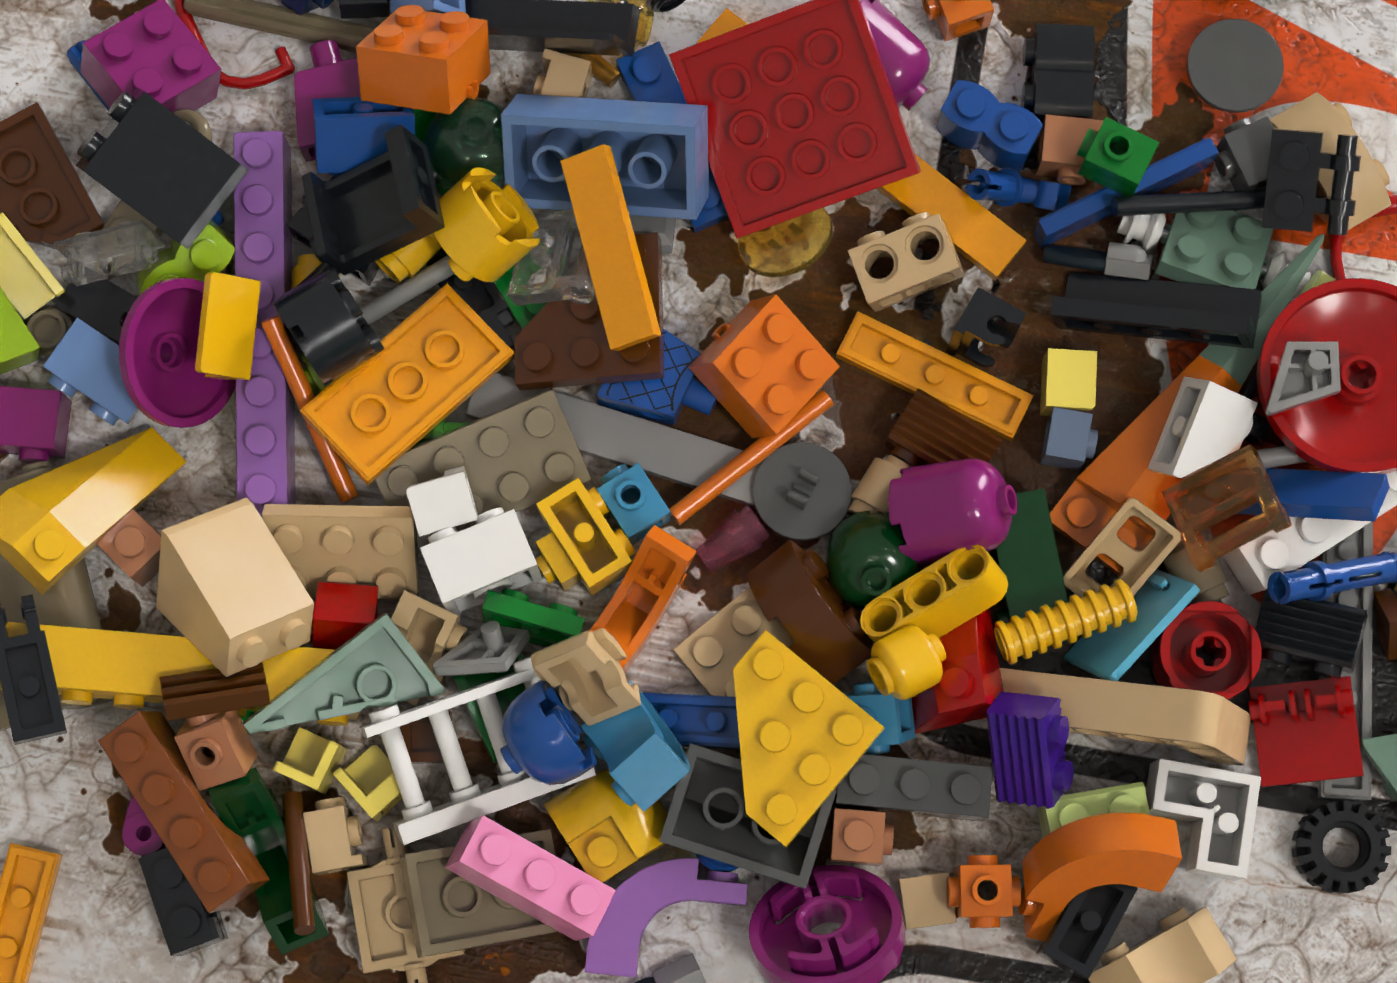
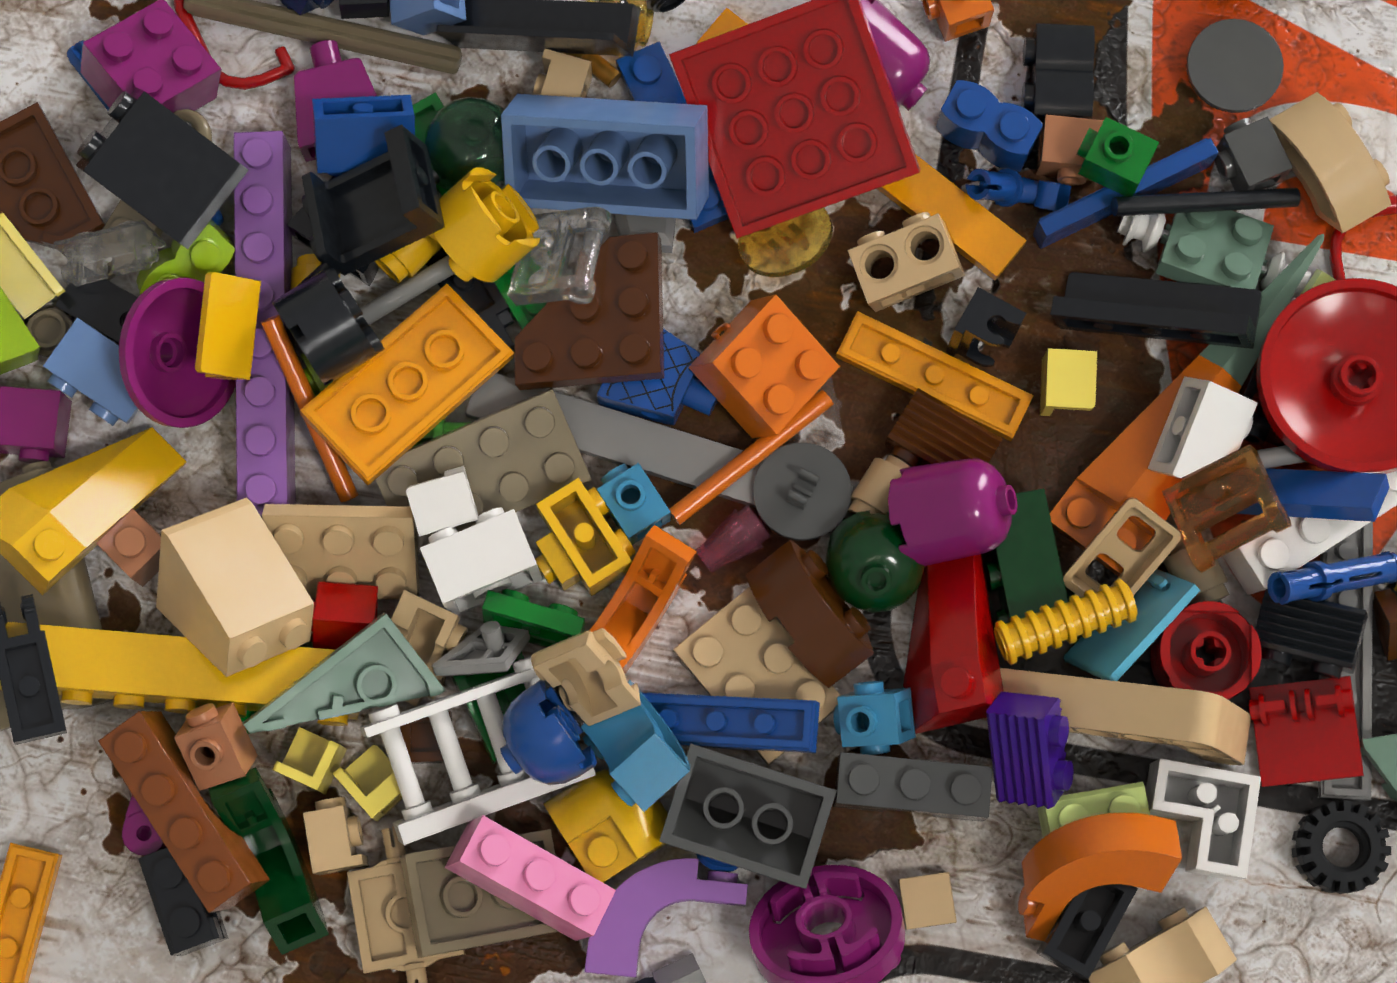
(213, 692): reddish brown tile -> none
(298, 863): reddish brown bar -> none
(424, 60): orange brick -> none
(610, 247): light orange tile -> none
(793, 737): yellow plate -> none
(859, 837): nougat brick -> none
(906, 662): yellow head -> none
(938, 595): yellow beam -> none
(963, 892): orange brick -> none
(1068, 439): sand blue plate -> none
(1120, 260): piece -> none
(1294, 180): black plate -> none
(1305, 375): light grey piece -> none

